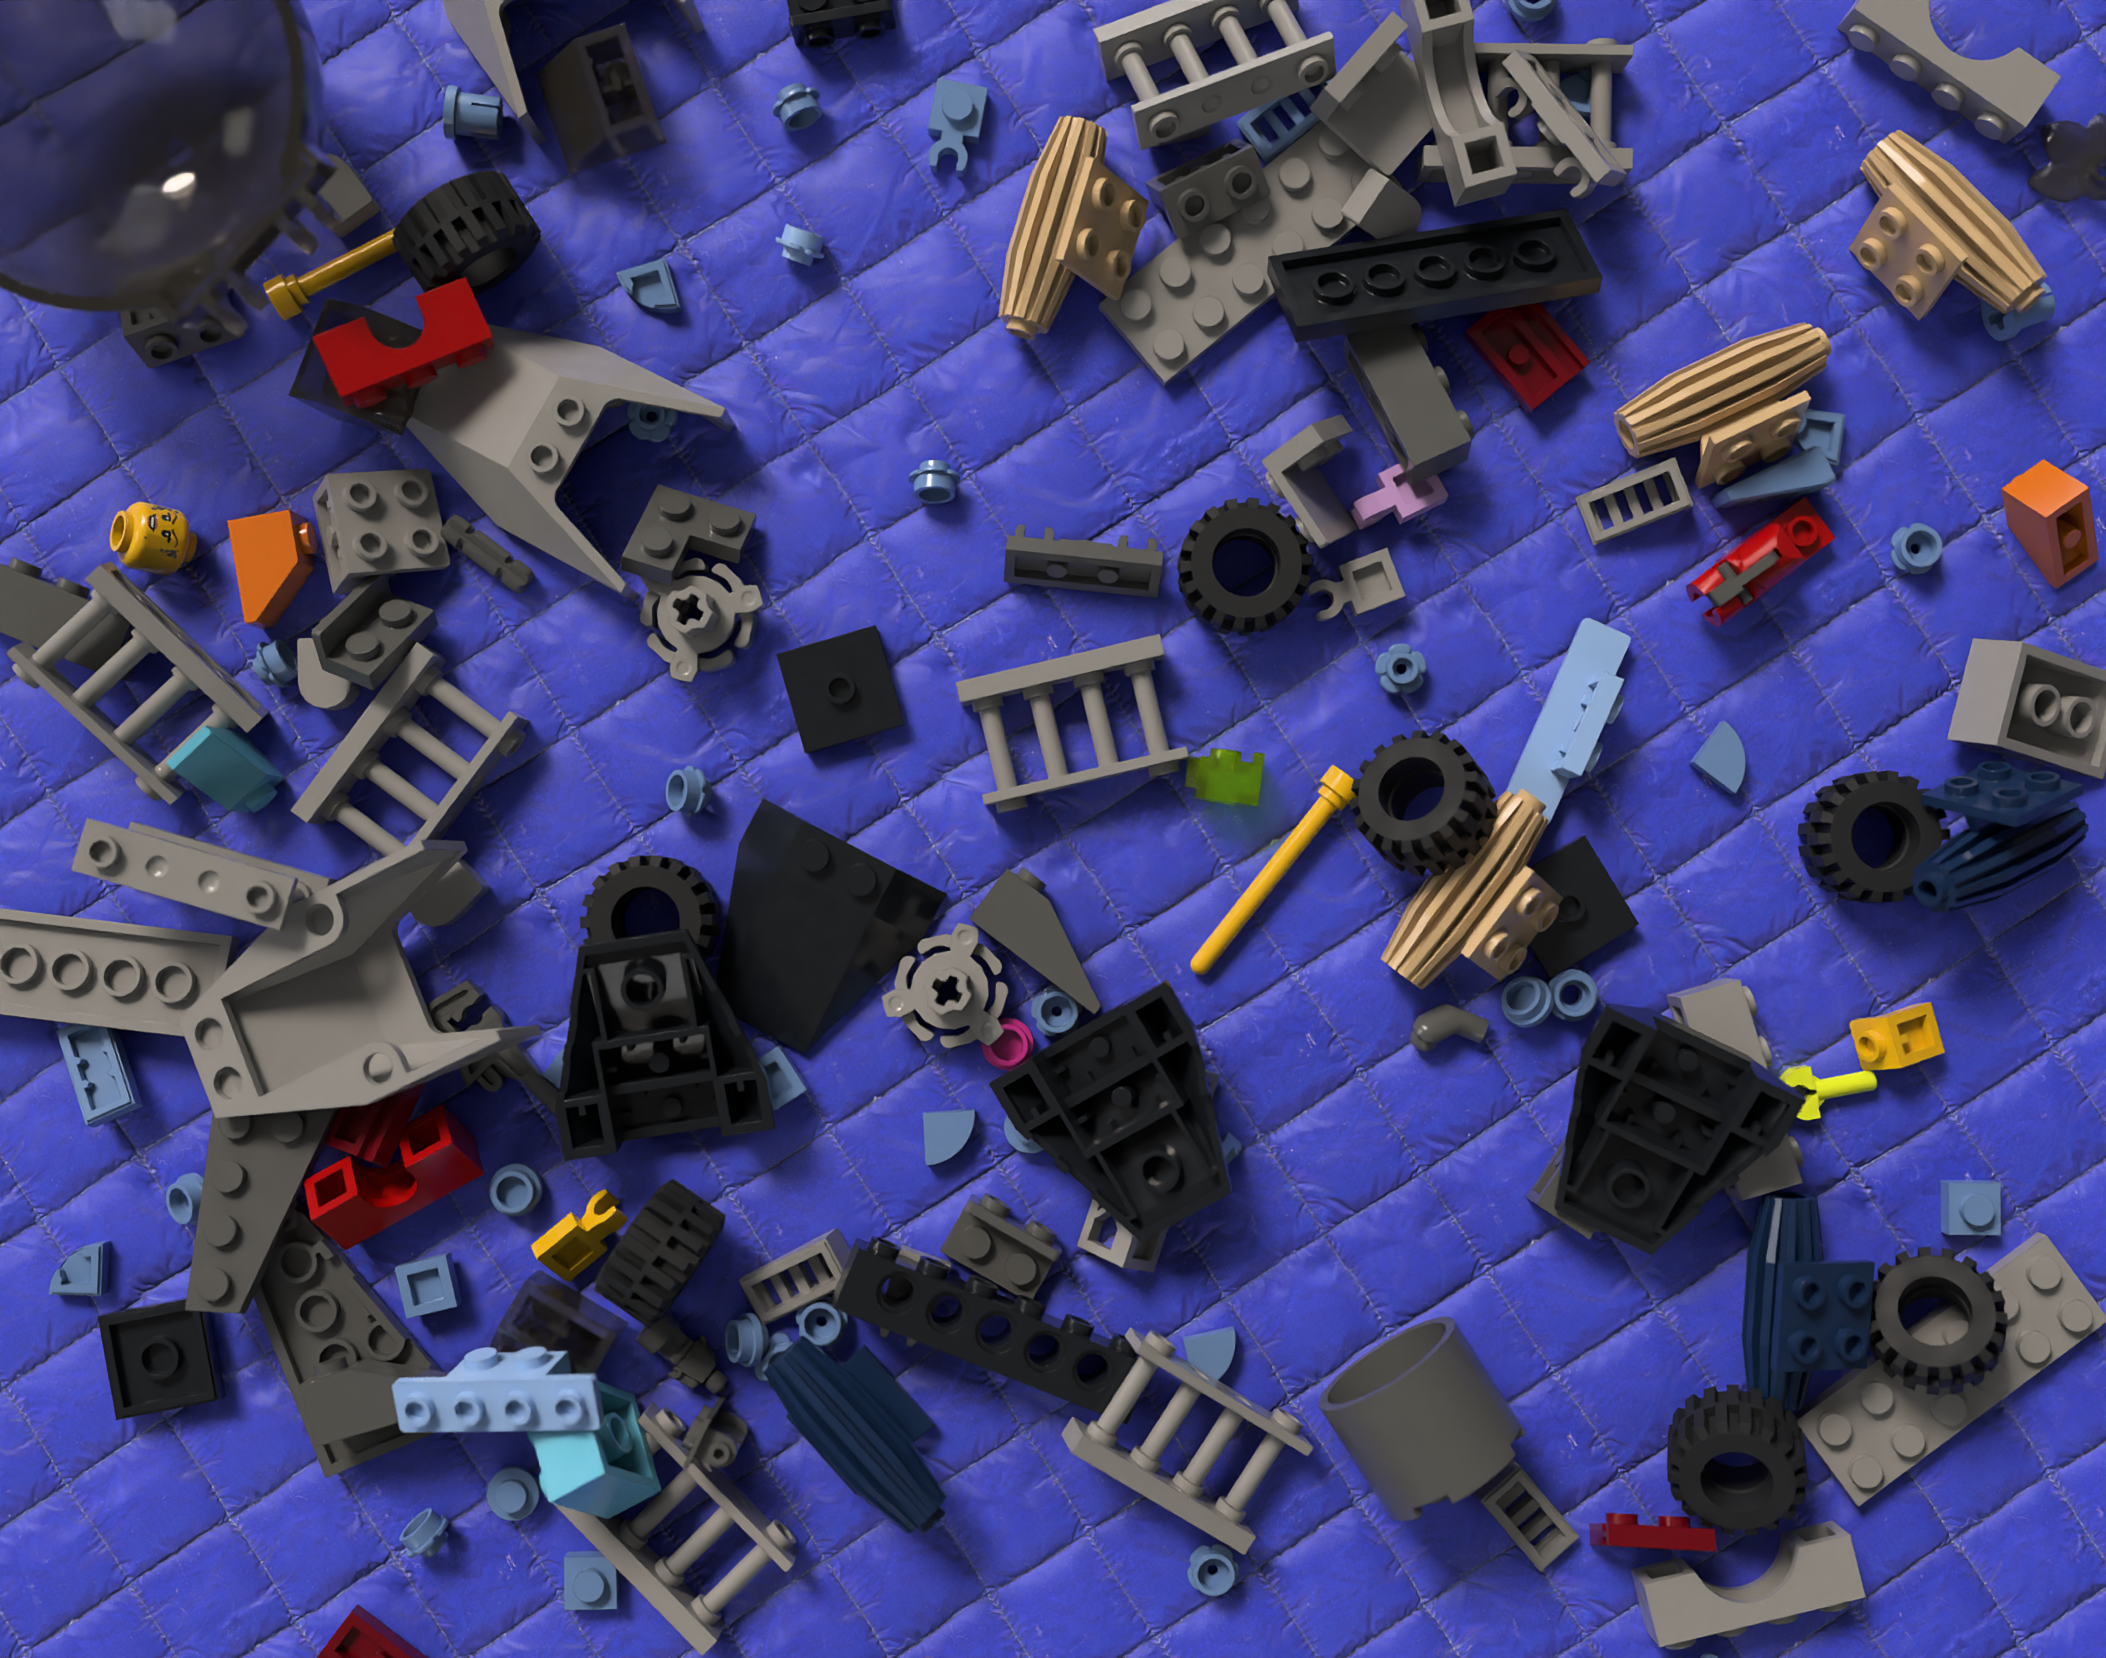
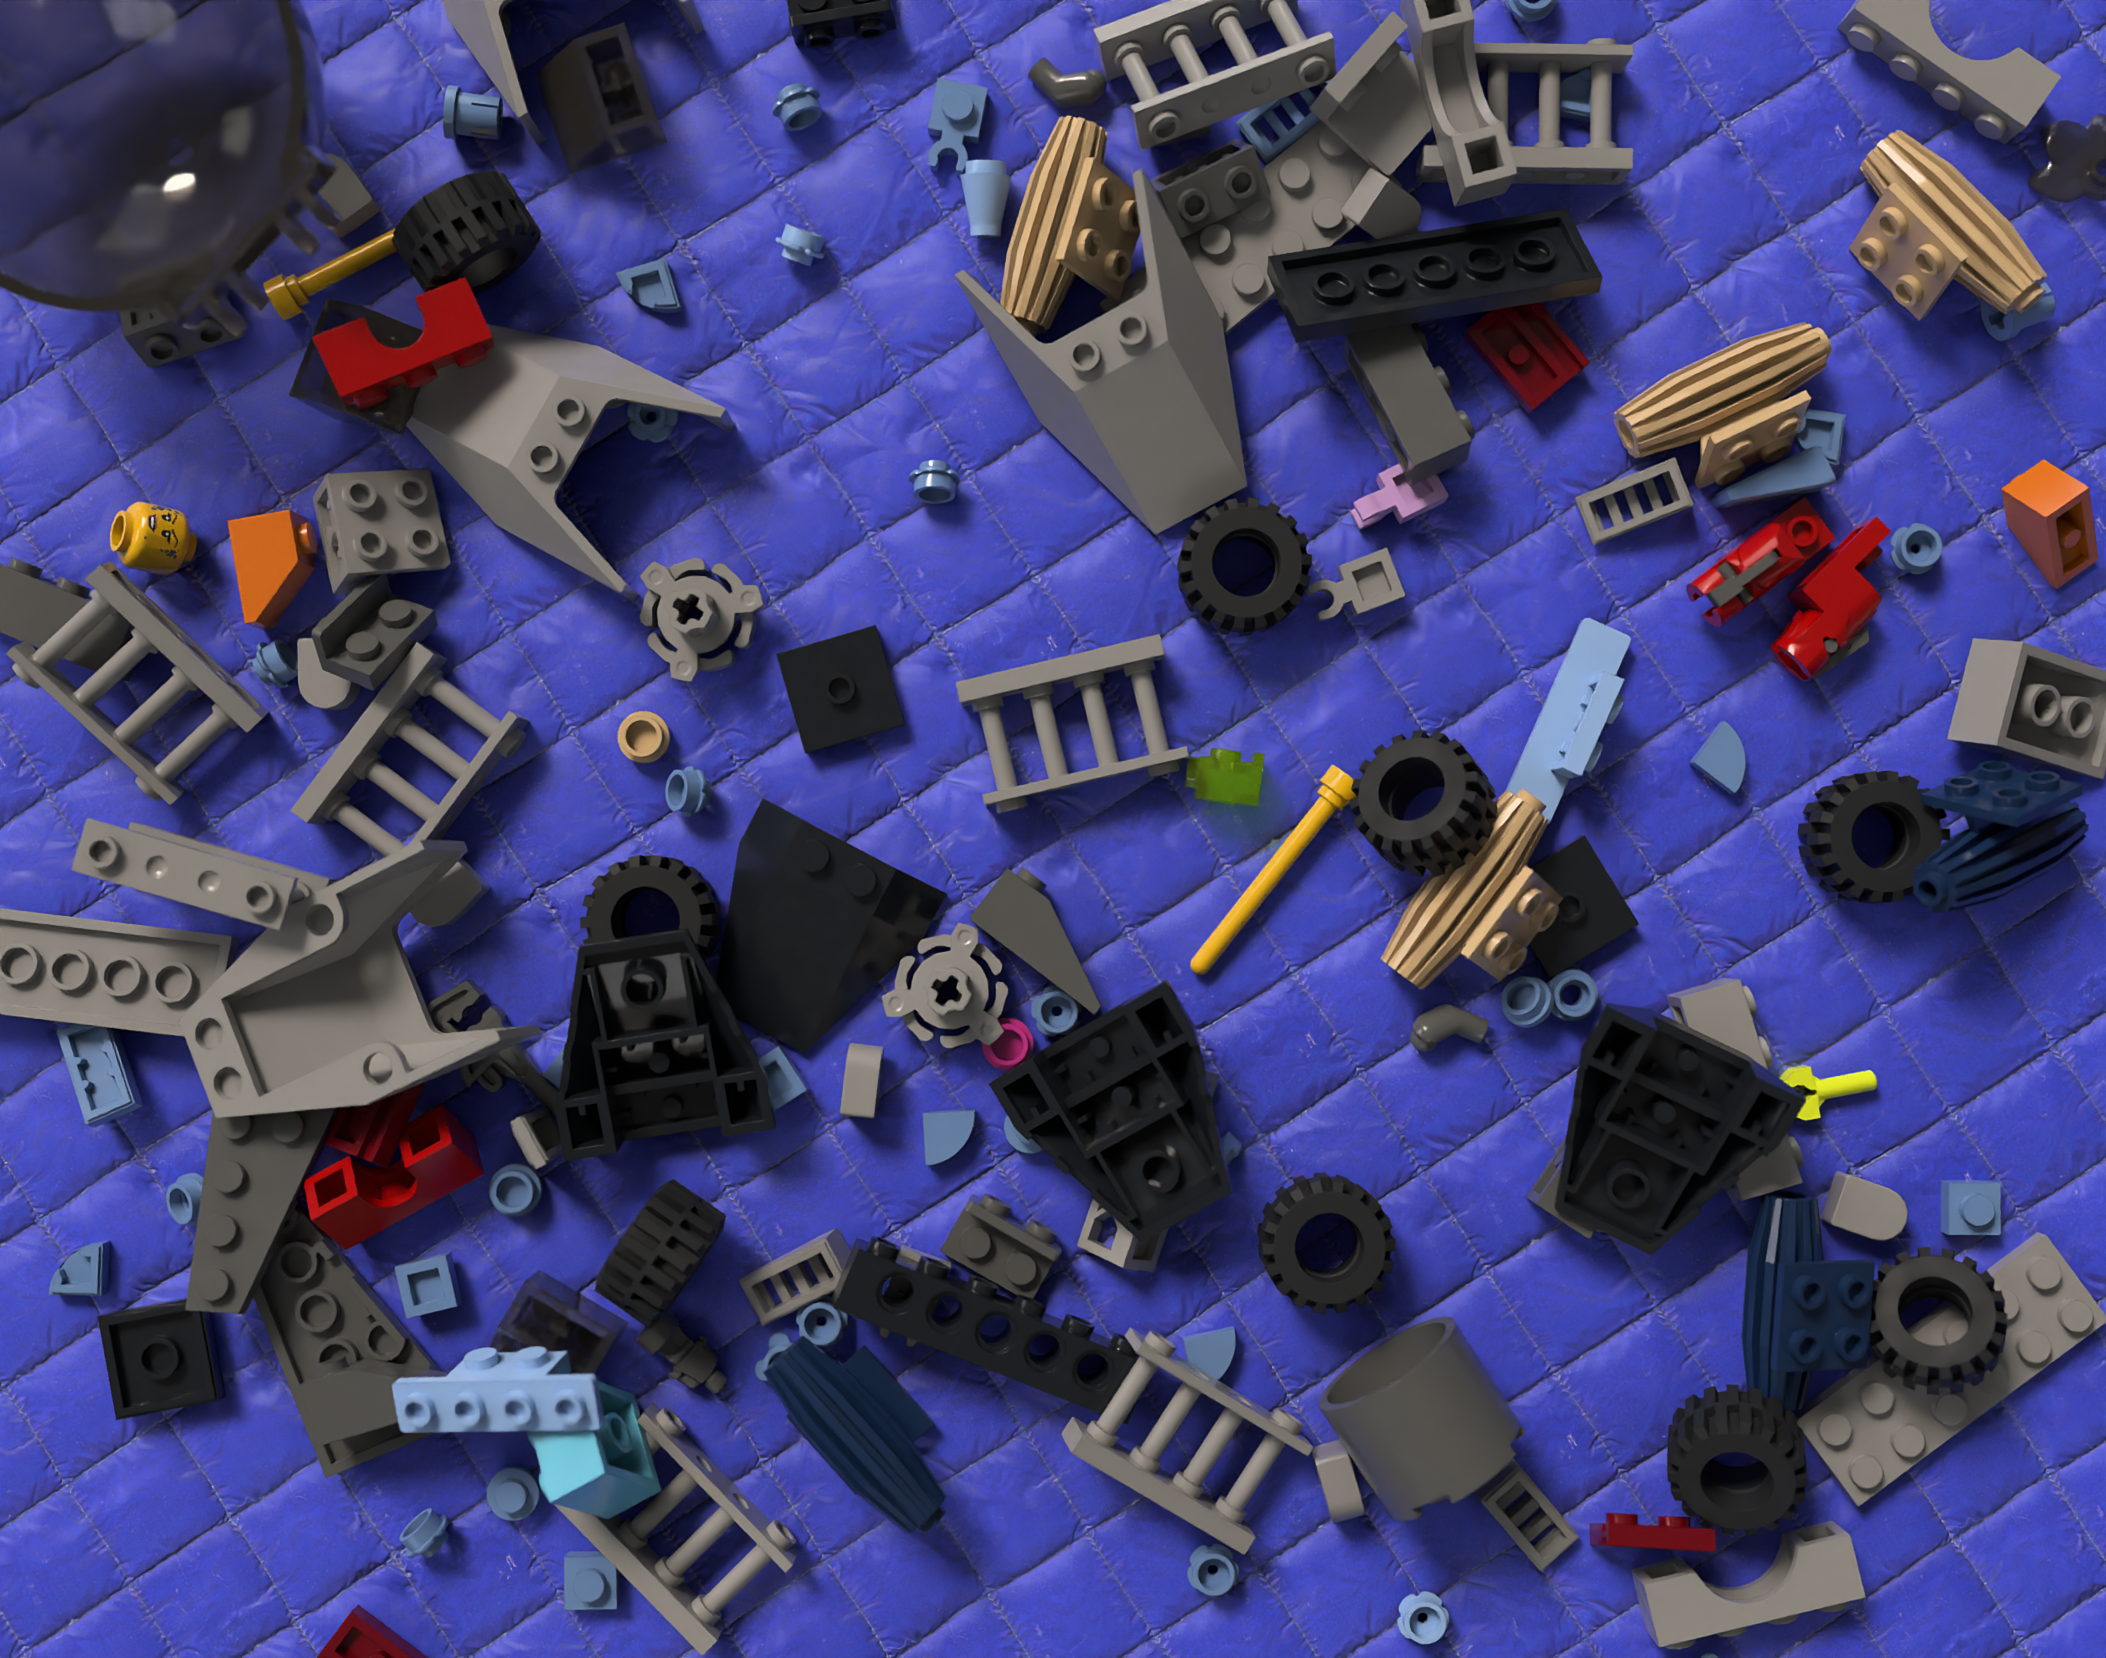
(227, 769): medium azure slope -> none
(487, 554): dark grey axle -> none
(537, 1137): none -> light grey slope
(579, 1242): yellow plate -> none
(644, 737): none -> tan plate
(680, 523): dark grey plate -> none
(715, 1436): dark grey hinge -> none
(746, 1340): medium blue plate -> none
(862, 1080): none -> light grey piece
(985, 196): none -> light blue cone
(1068, 90): none -> dark grey arm
(1083, 564): dark grey plate -> none
(1139, 388): none -> light grey windscreen
(1296, 477): light grey bracket -> none
(1338, 1481): none -> light grey piece
(1353, 1277): none -> black tyre
(1389, 677): medium blue plate -> none
(1428, 1630): none -> light blue plate
(1559, 123): light grey plate -> none
(1832, 606): none -> red plate
(1864, 1208): none -> light grey piece
(1897, 1038): yellow bracket -> none

